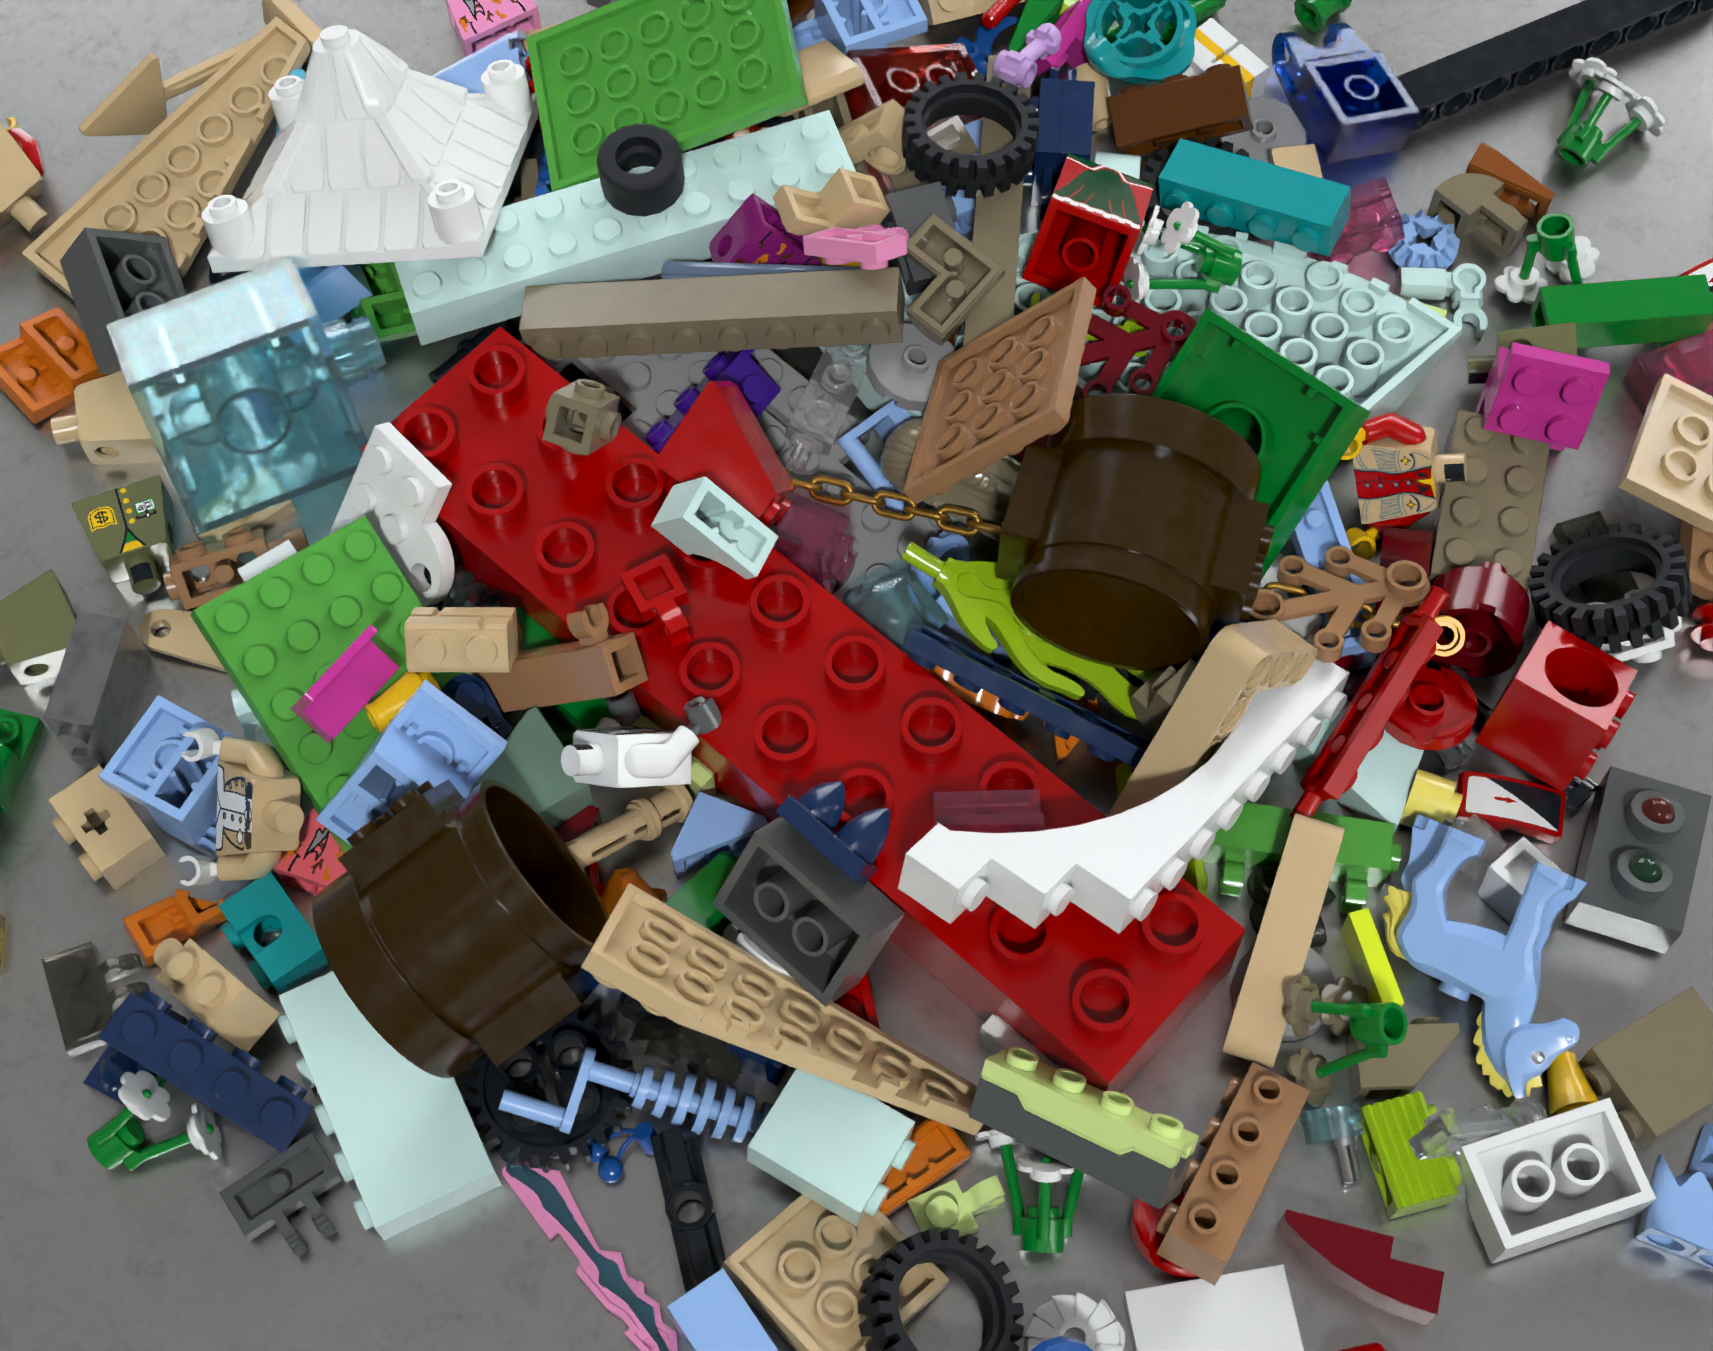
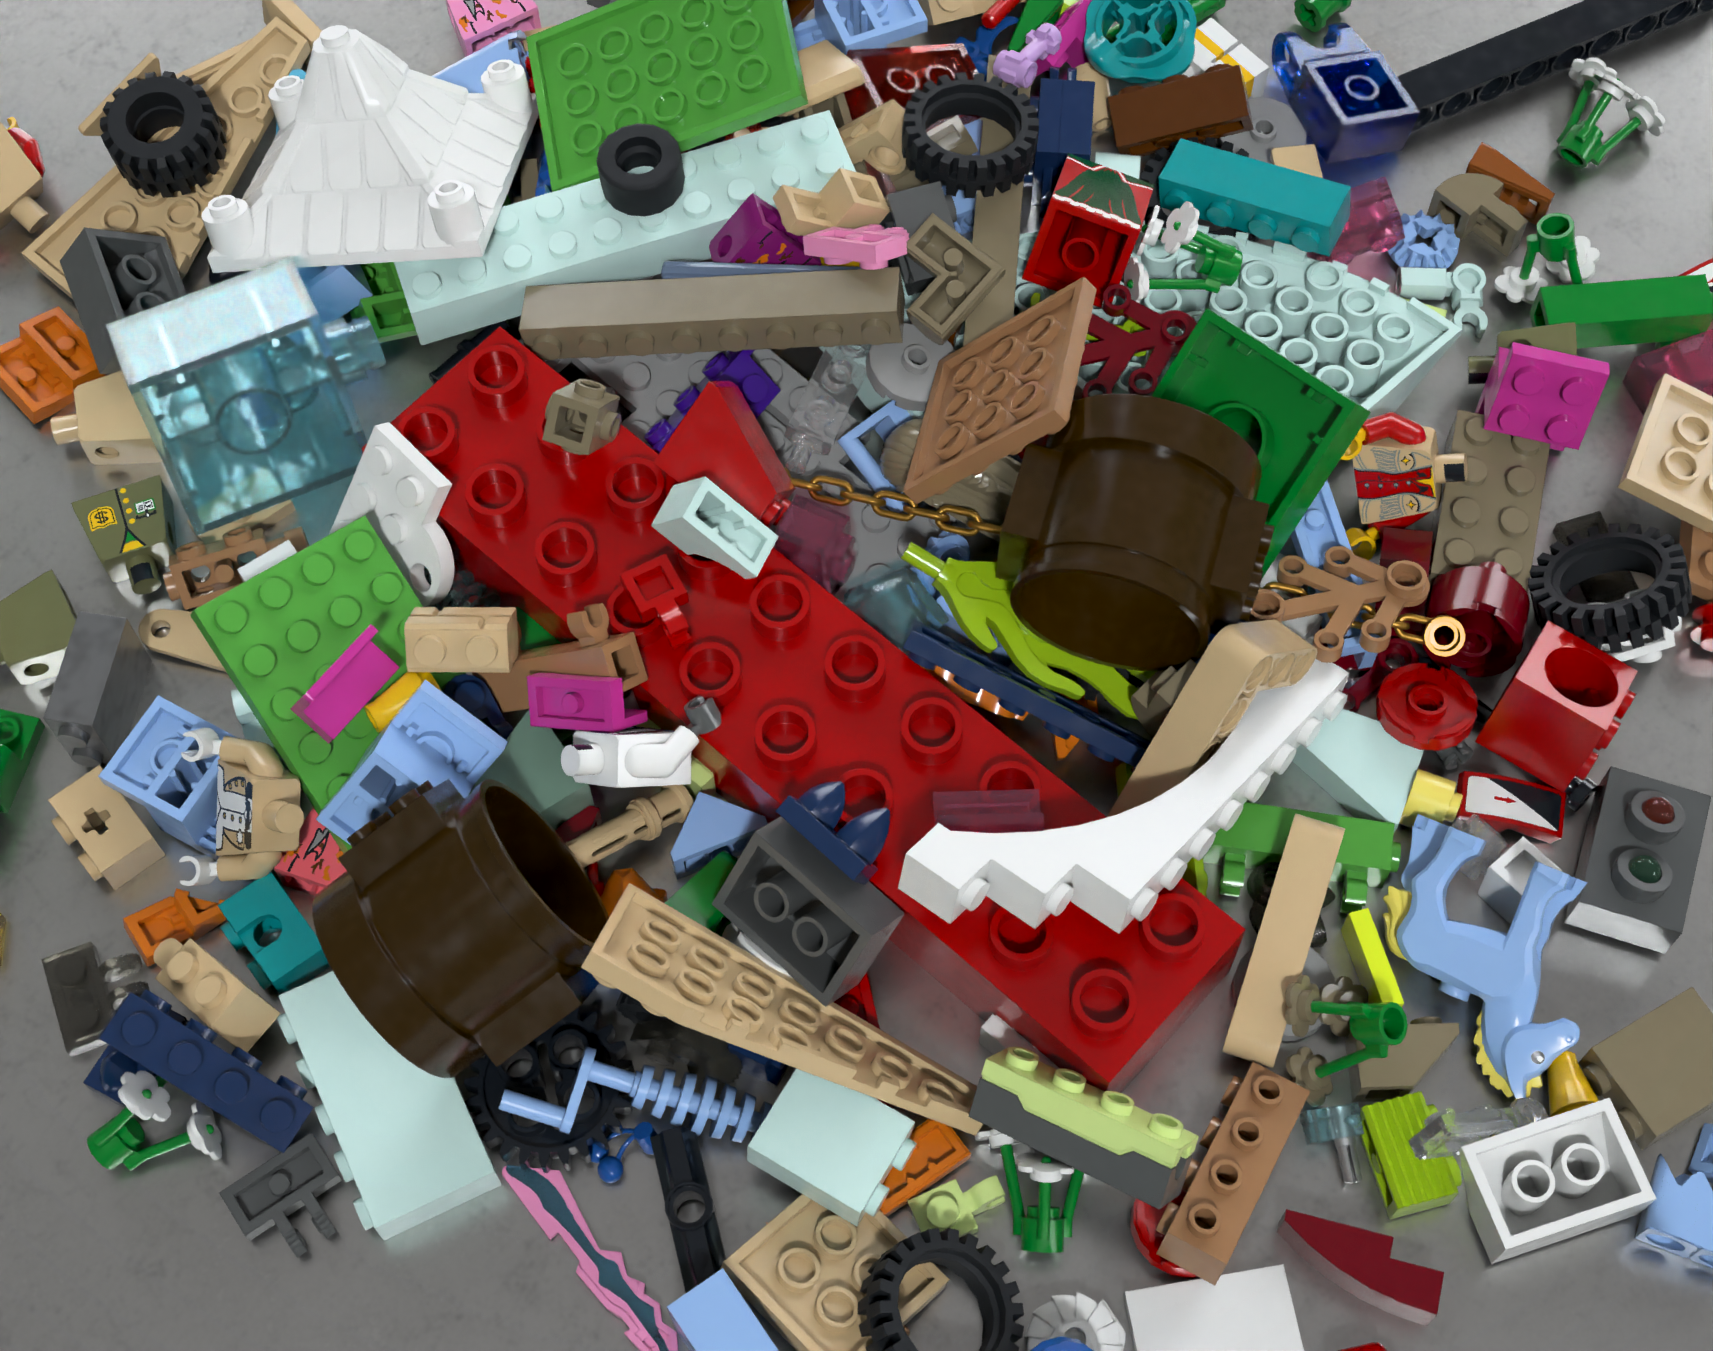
(150, 107): none -> black tyre
(580, 703): none -> dark pink panel
(1371, 707): red plate -> none

